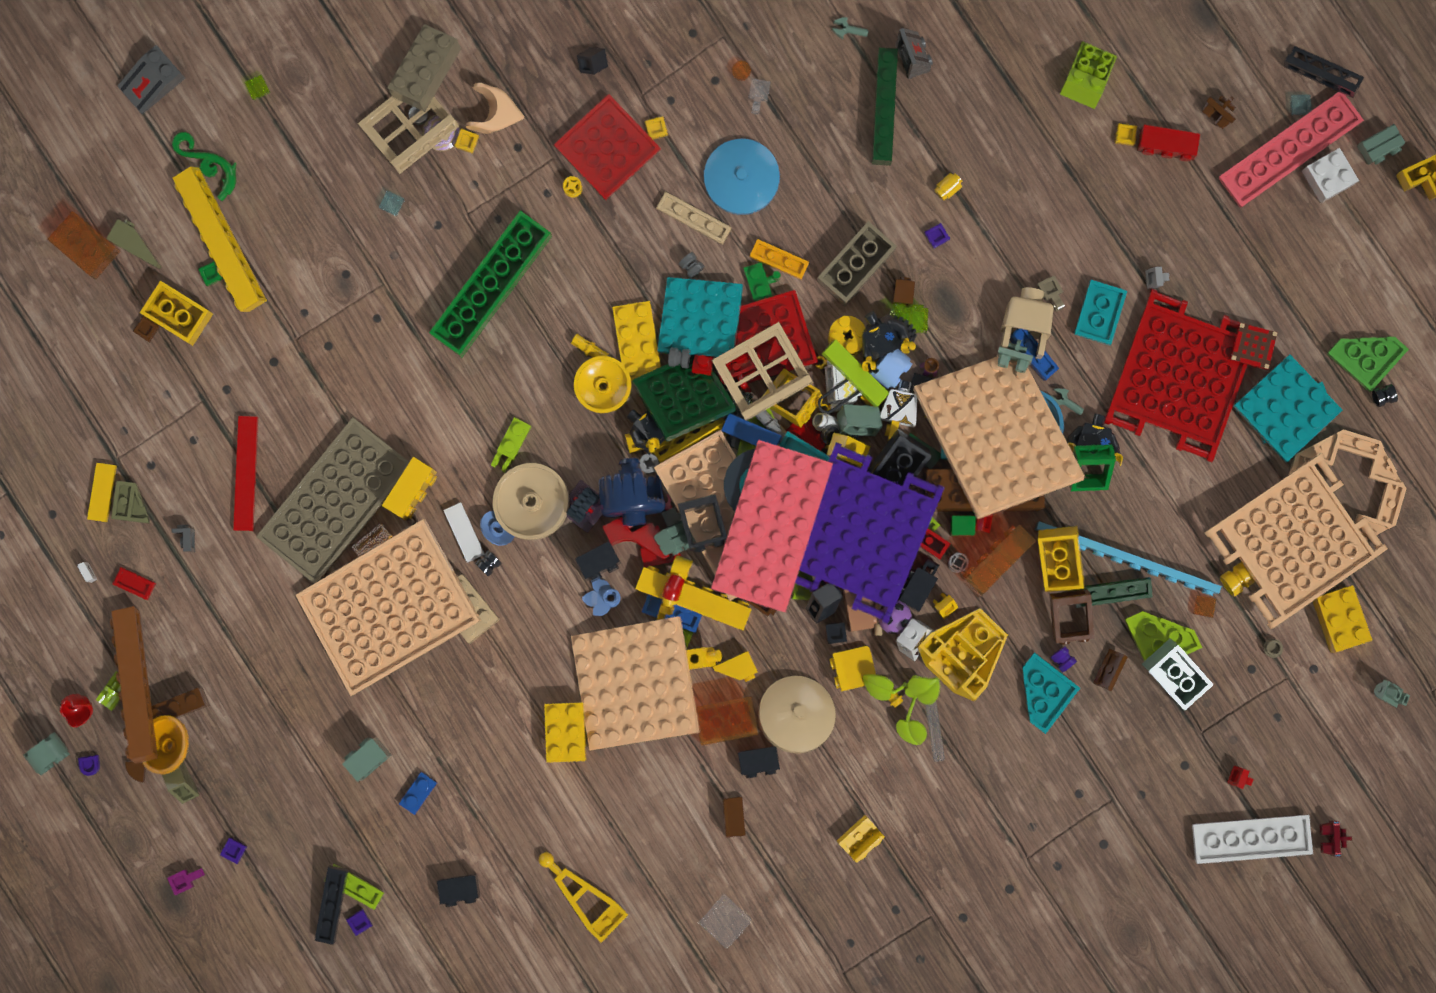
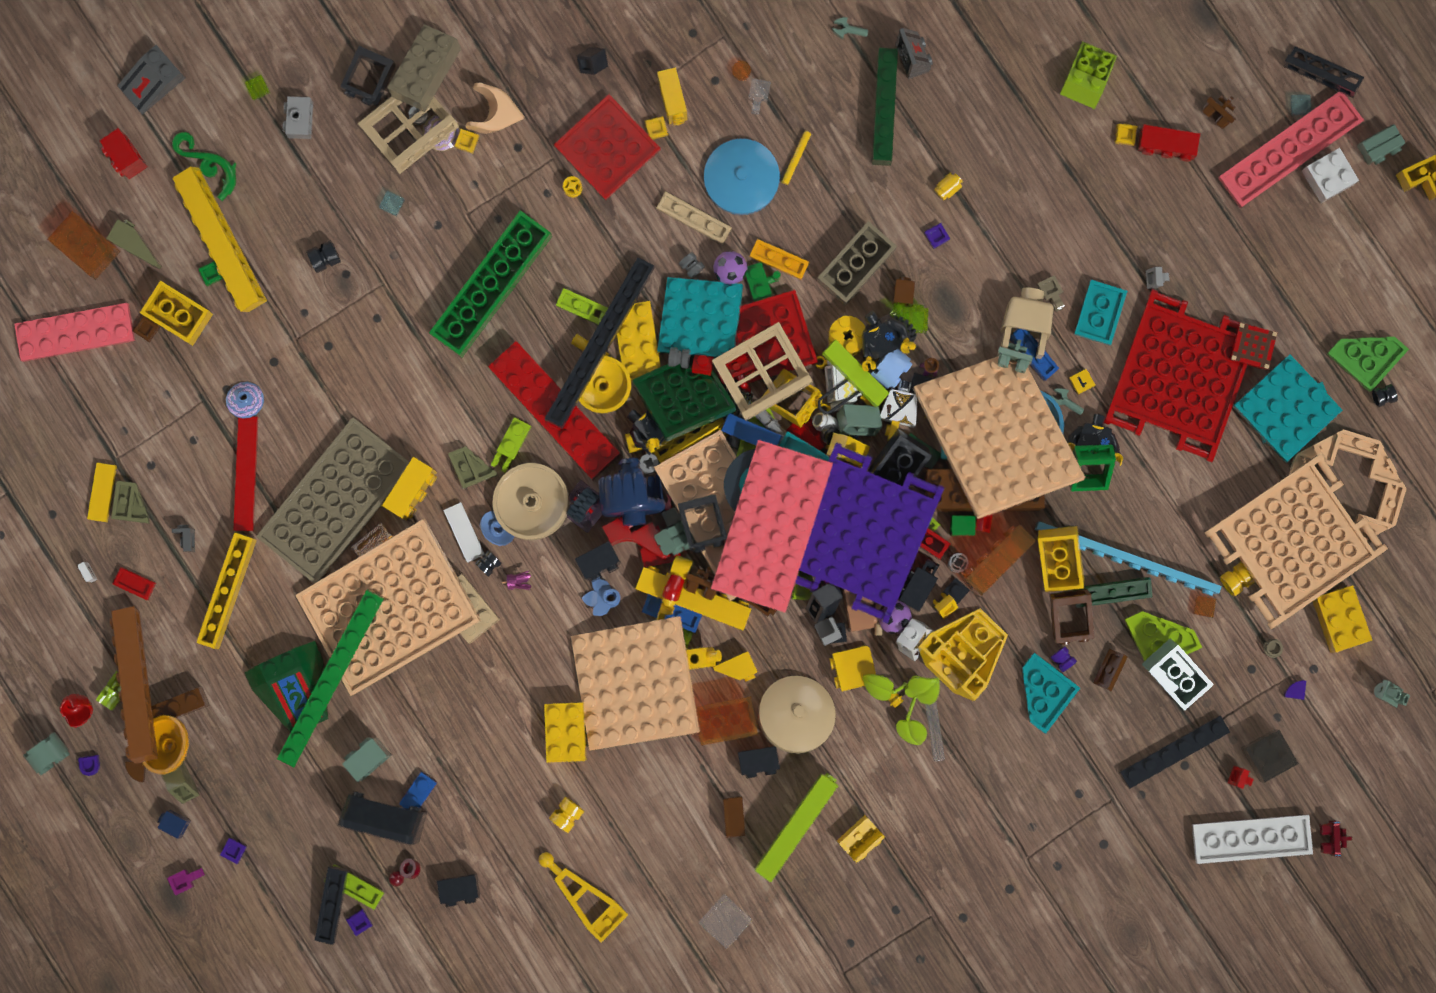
(74, 332): none -> coral plate
(123, 154): none -> red brick
(173, 824): none -> dark blue brick
(226, 591): none -> yellow brick
(247, 407): none -> dish
(288, 681): none -> dark green wedge
(298, 117): none -> light grey brick
(323, 256): none -> black wheel
(330, 678): none -> green plate
(373, 58): none -> black window
(382, 819): none -> black windscreen
(397, 878): none -> dark red plate
(469, 468): none -> olive wing
(515, 581): none -> flat silver piece
(537, 394): none -> red brick
(566, 815): none -> yellow wheel
(580, 306): none -> lime plate
(599, 343): none -> black plate
(672, 96): none -> yellow window
(694, 581): none -> reddish brown hips
(730, 267): none -> medium lavender piece
(796, 157): none -> yellow bar
(796, 827): none -> lime brick
(828, 631): none -> light grey panel
(956, 590): none -> black plate
(1082, 381): none -> yellow tile
(1174, 752): none -> black plate
(1269, 755): none -> clear smoke brick
(1296, 690): none -> dark purple tile

